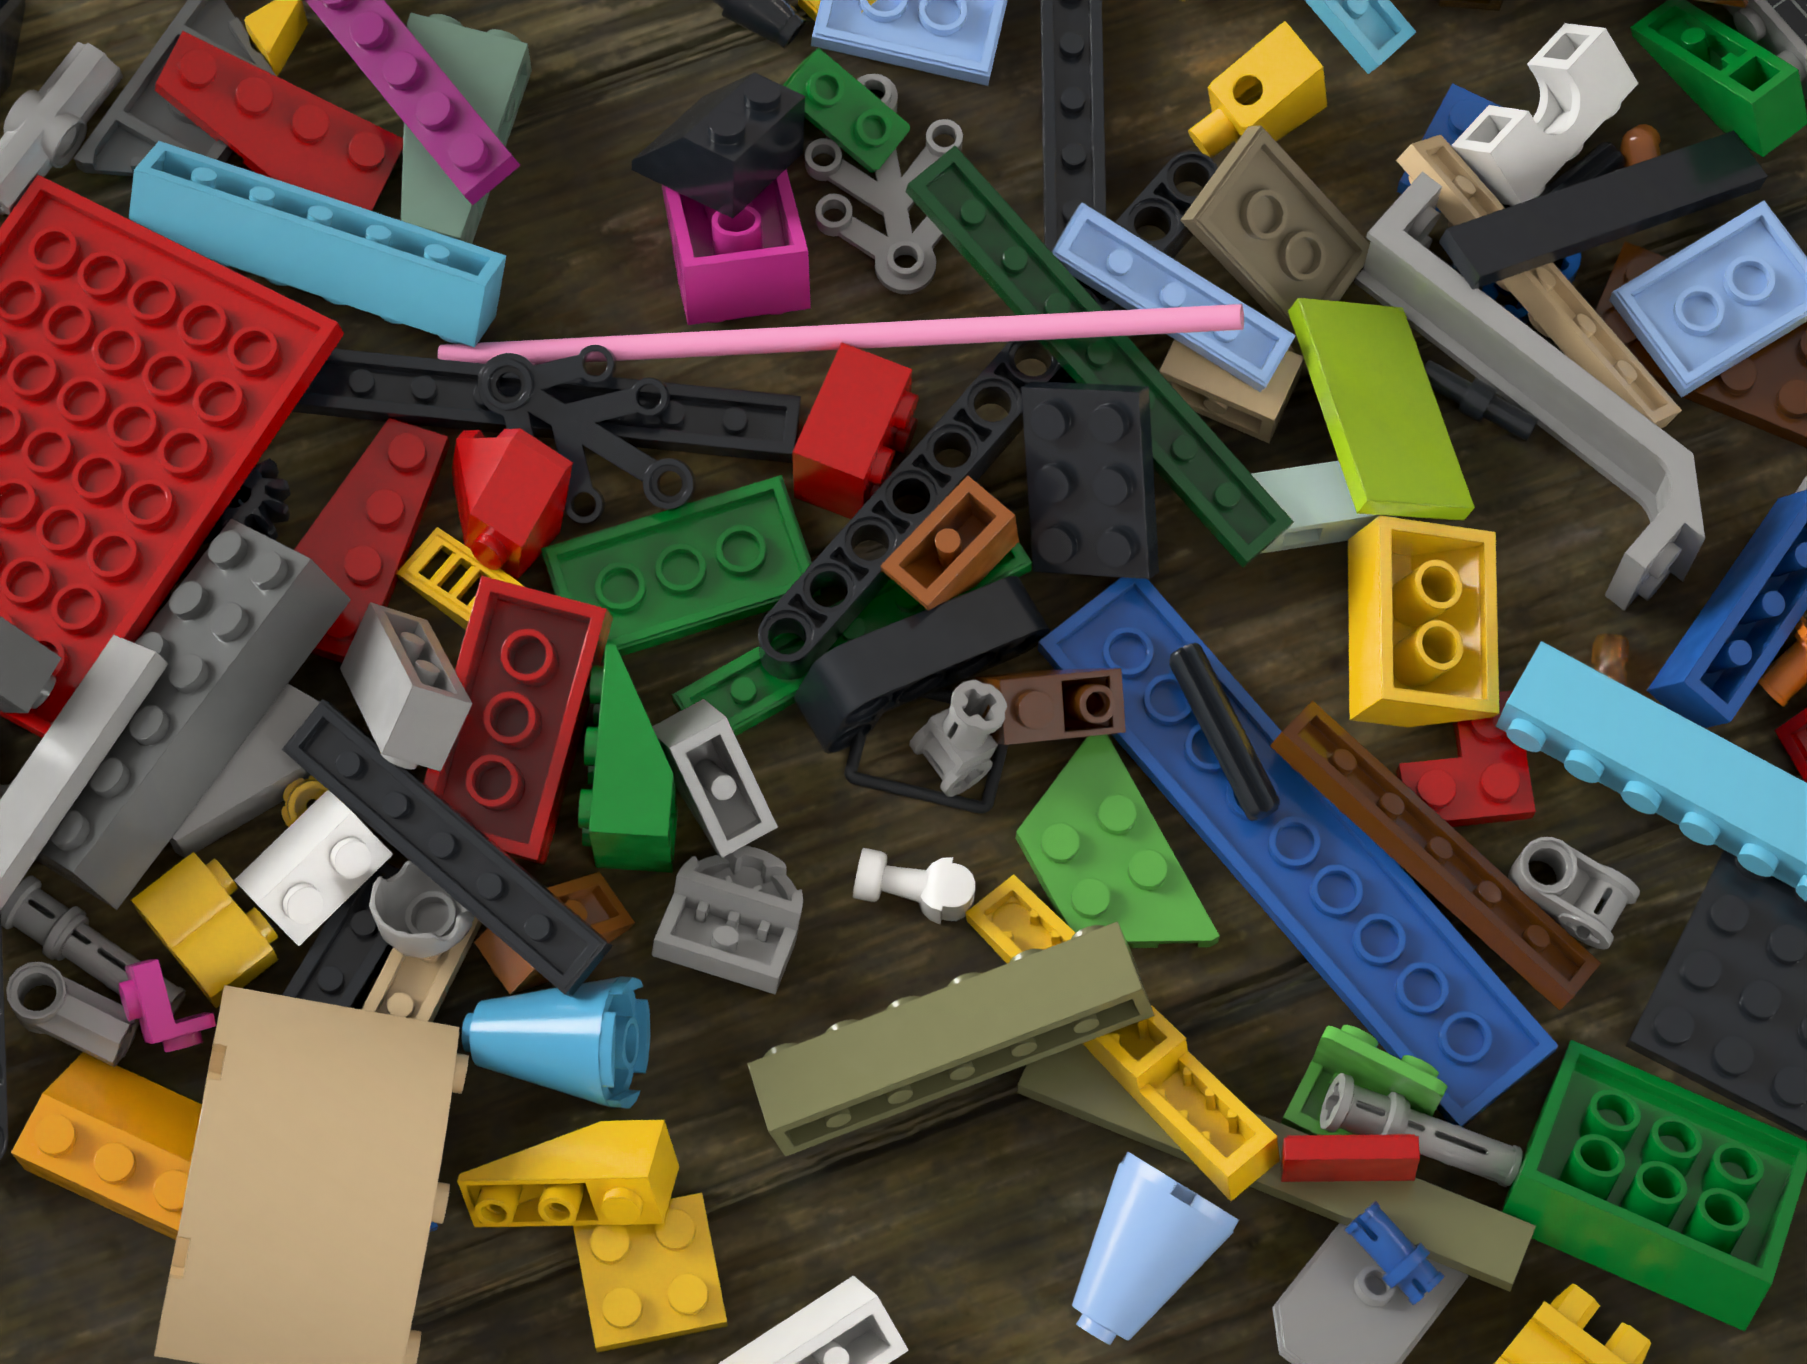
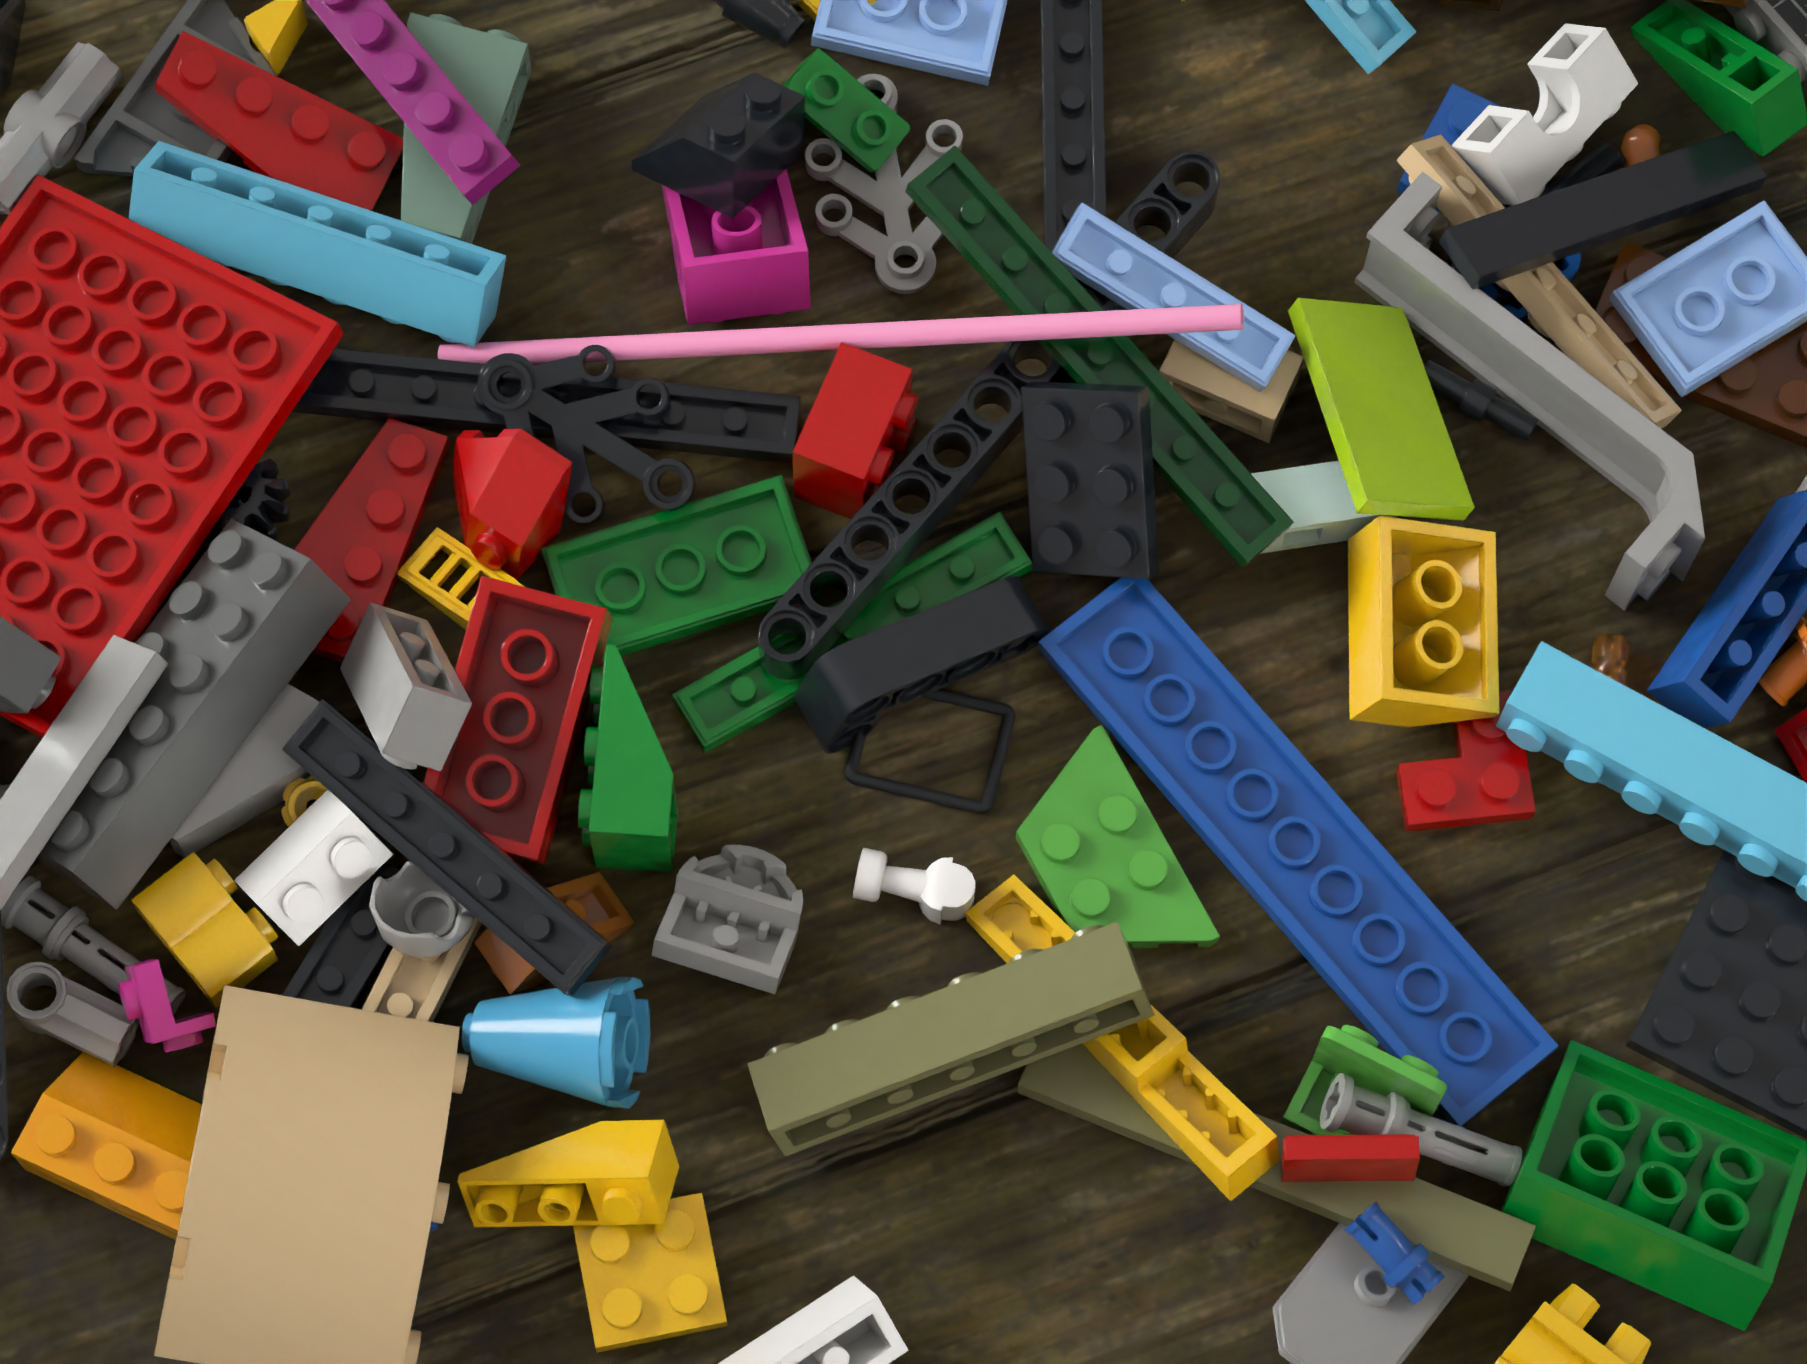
(714, 777): light grey slope -> none
(953, 546): dark orange slope -> none
(959, 738): light grey connector -> none
(1058, 704): reddish brown slope -> none
(1144, 1249): light blue cone -> none
(1224, 731): black axle -> none
(1269, 86): yellow torso -> none
(1275, 228): dark tan tile -> none
(1436, 855): reddish brown plate -> none
(1577, 890): light grey piece -> none

